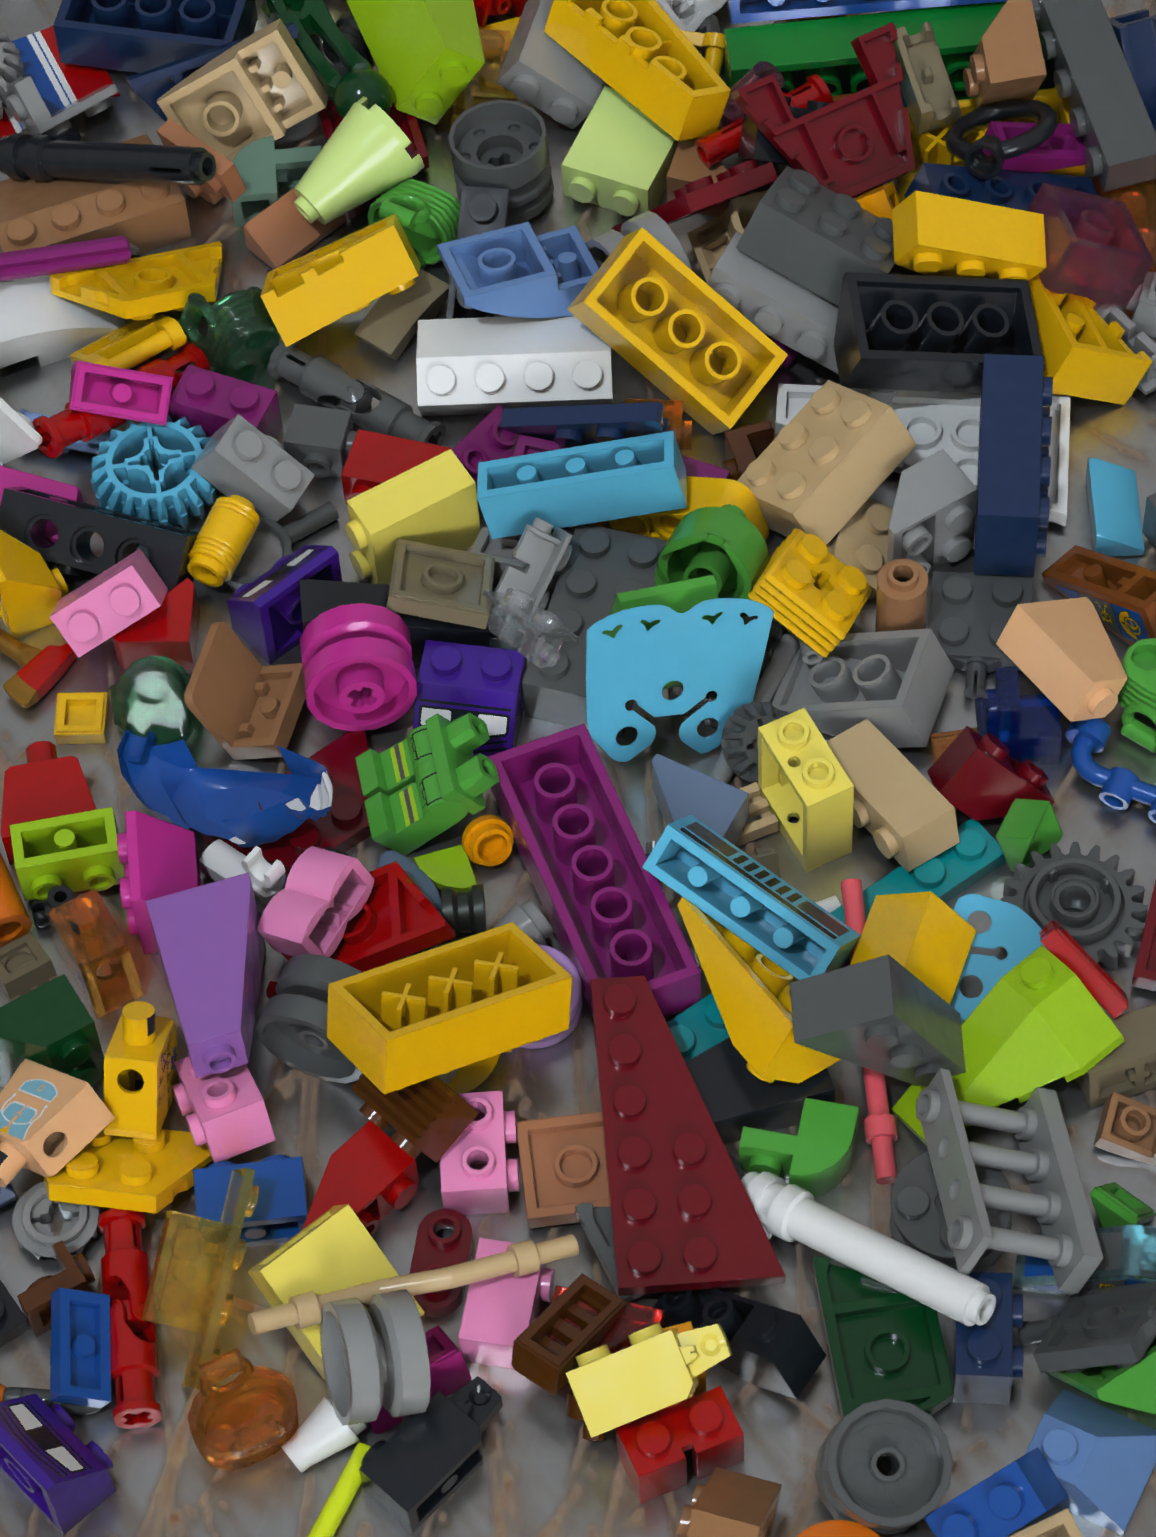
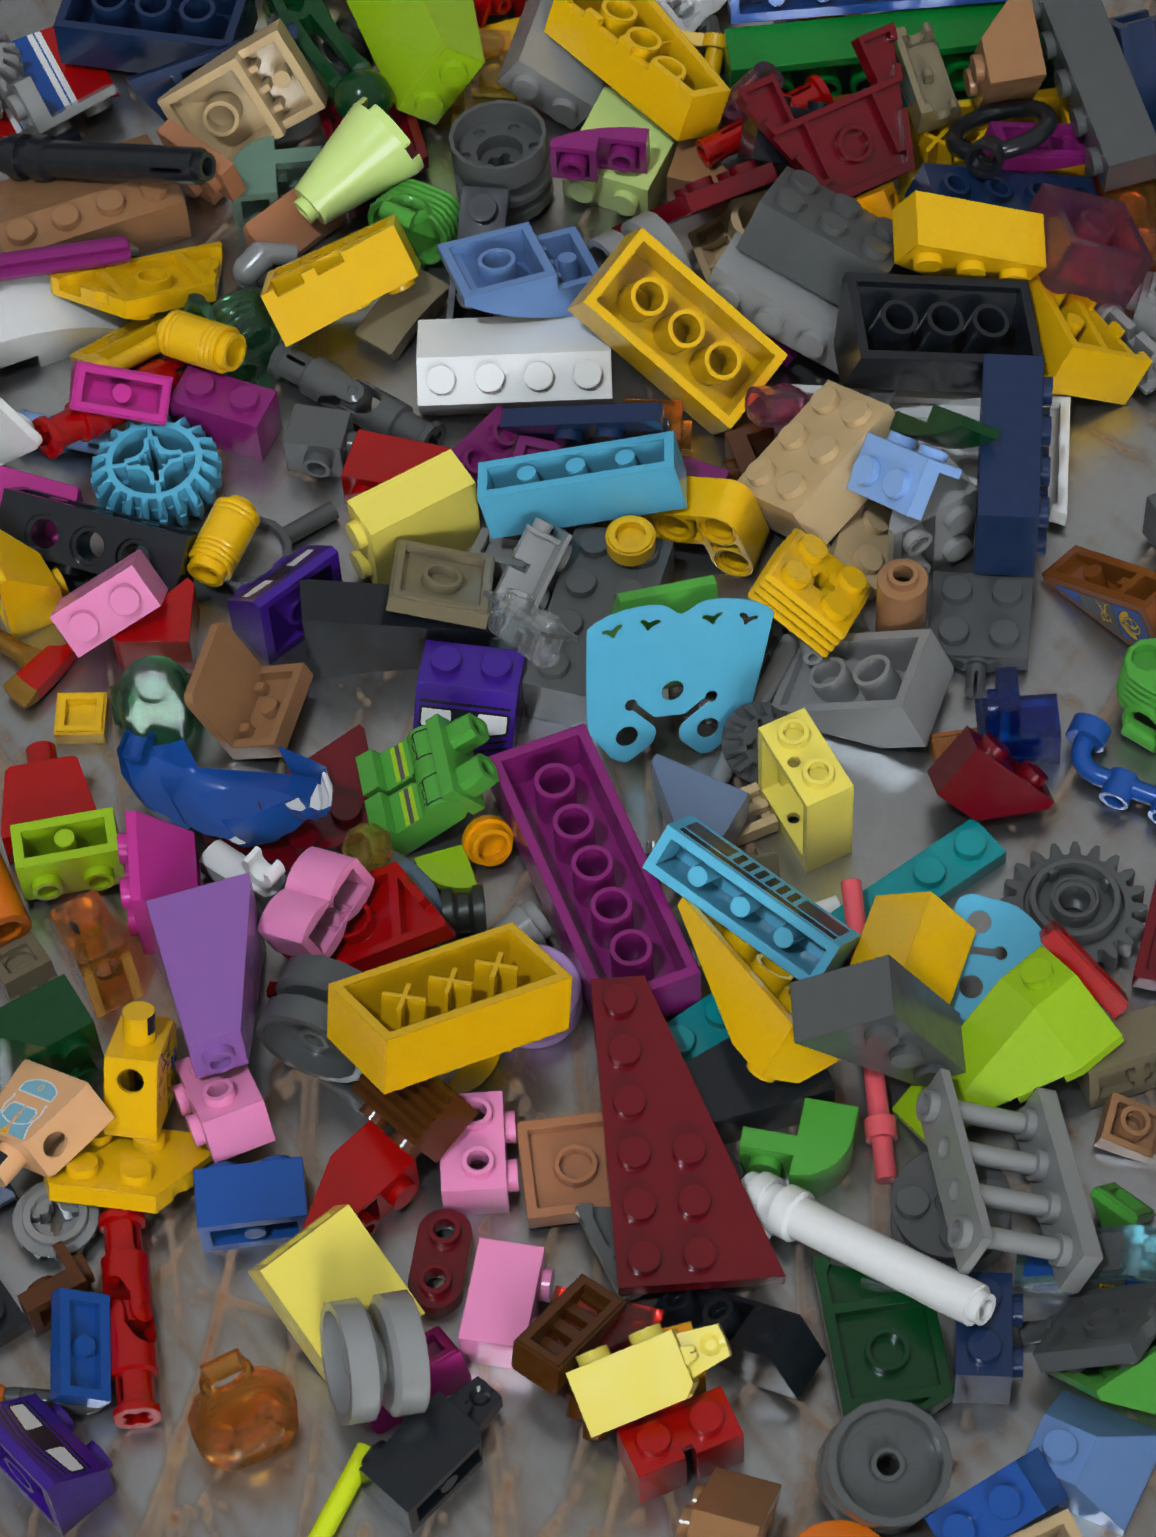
(56, 897): black arm -> none
(196, 1269): clear yellow bracket -> none
(201, 341): none -> yellow head
(253, 466): light grey brick -> none
(259, 258): none -> light grey arm
(320, 1437): white cone -> none
(358, 667): dark pink wheel -> none
(369, 845): none -> clear yellow tile
(519, 1259): tan bar -> none
(585, 152): none -> magenta slope
(630, 540): none -> yellow tile
(716, 544): bright green brick -> none
(774, 404): none -> clear pink piece
(894, 798): tan brick -> none
(897, 473): none -> light blue bracket
(945, 429): none -> dark green slope
(1028, 828): bright green slope -> none
(1066, 655): light nougat slope -> none
(1114, 509): medium azure slope -> none

